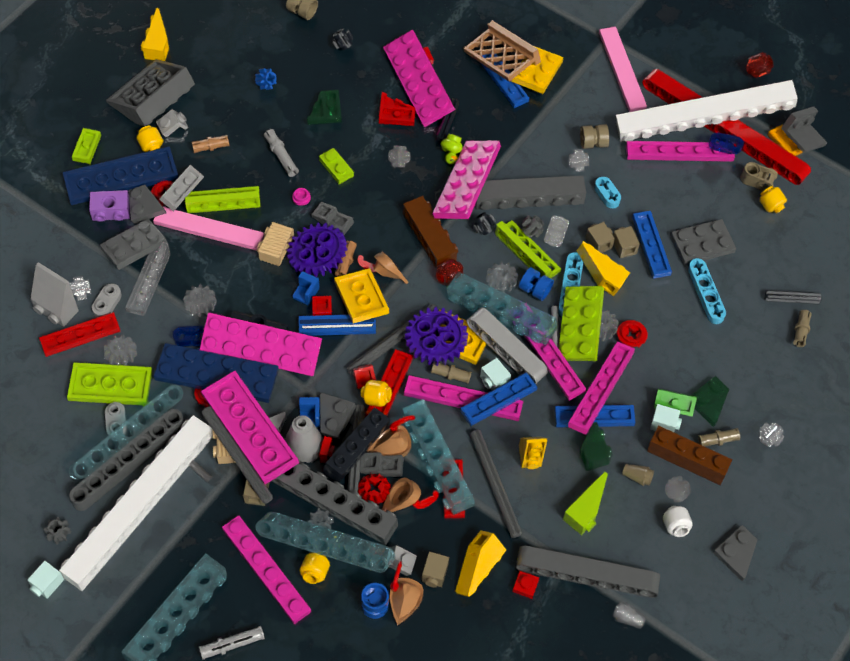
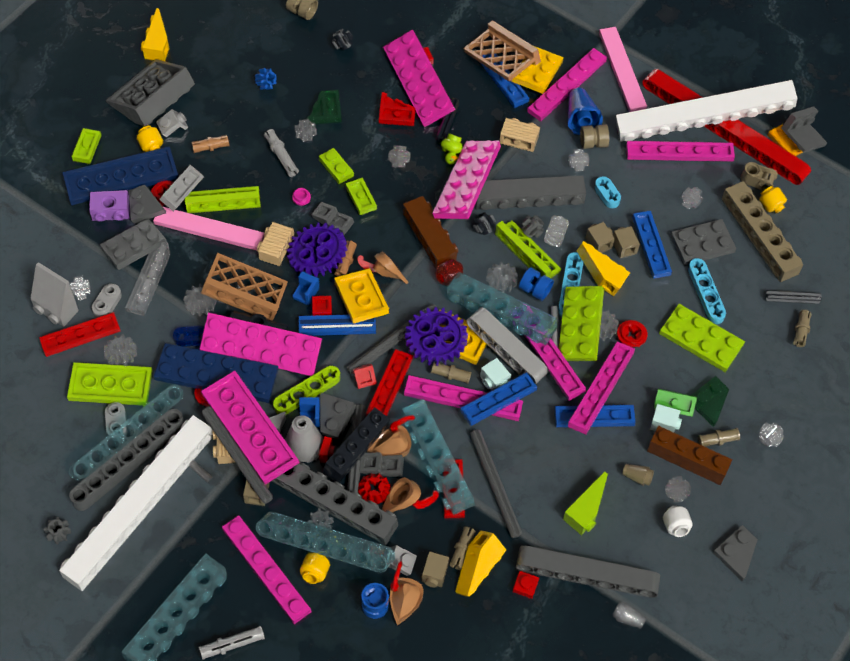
(45, 580): light aqua brick -> none
(240, 297): none -> medium nougat fence
(305, 130): none -> clear gear
(306, 389): none -> lime beam
(361, 196): none -> lime plate
(376, 393): yellow head -> none
(461, 548): none -> dark tan pin
(519, 134): none -> tan brick
(532, 451): yellow slope -> none
(561, 89): none -> dark pink plate
(582, 111): none -> blue cone
(594, 449): clear green slope -> none
(692, 197): none -> clear gear
(702, 337): none -> lime plate
(726, 143): clear blue beam -> none
(753, 220): none -> dark tan brick
(759, 65): clear red head -> none

